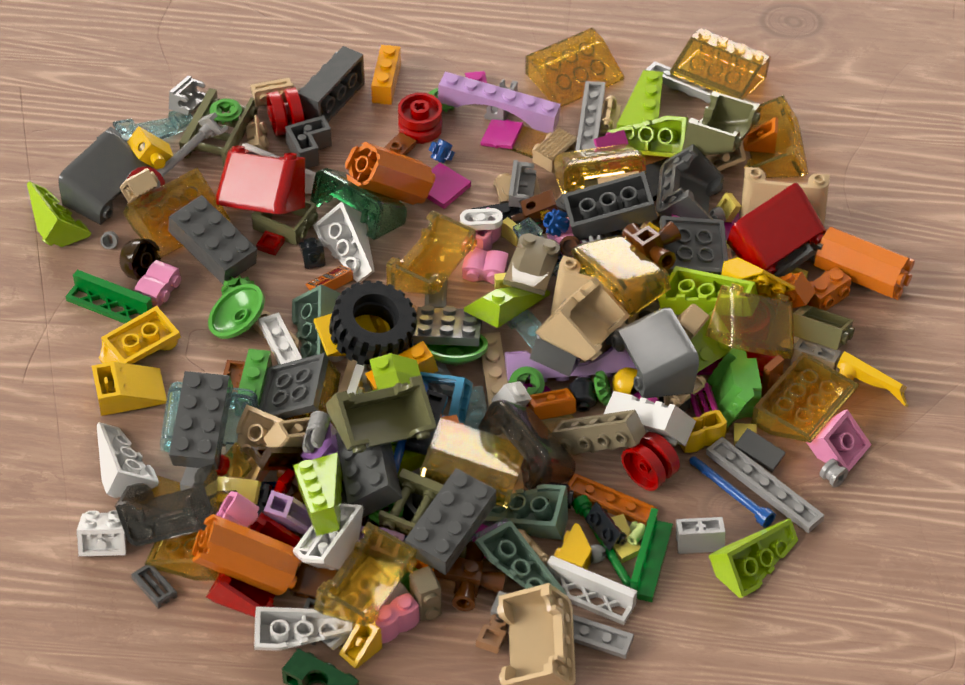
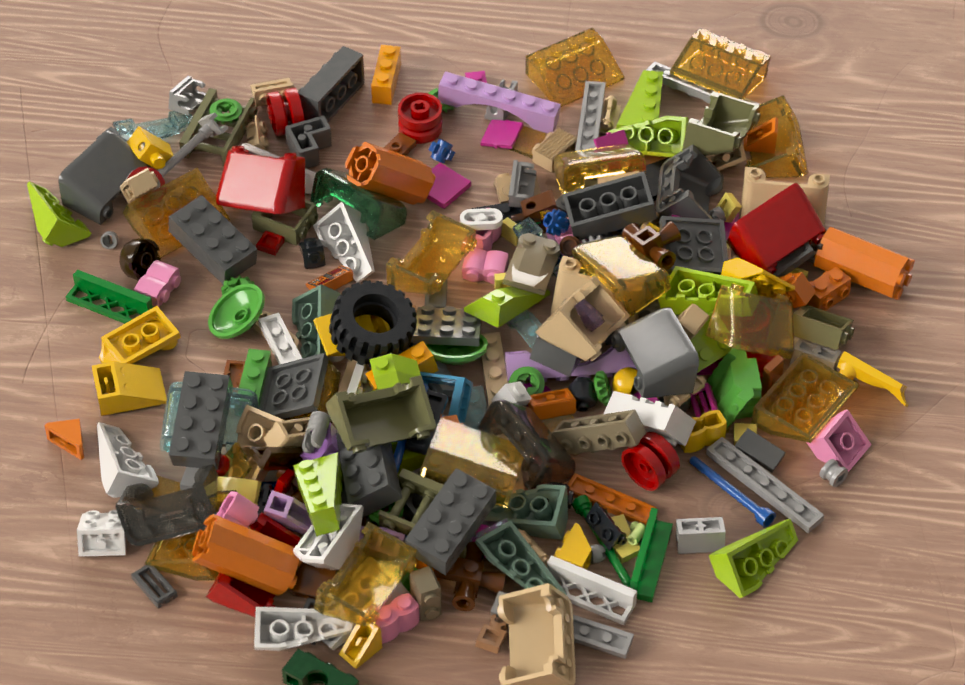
(66, 435): none -> orange slope
(589, 315): none -> cone

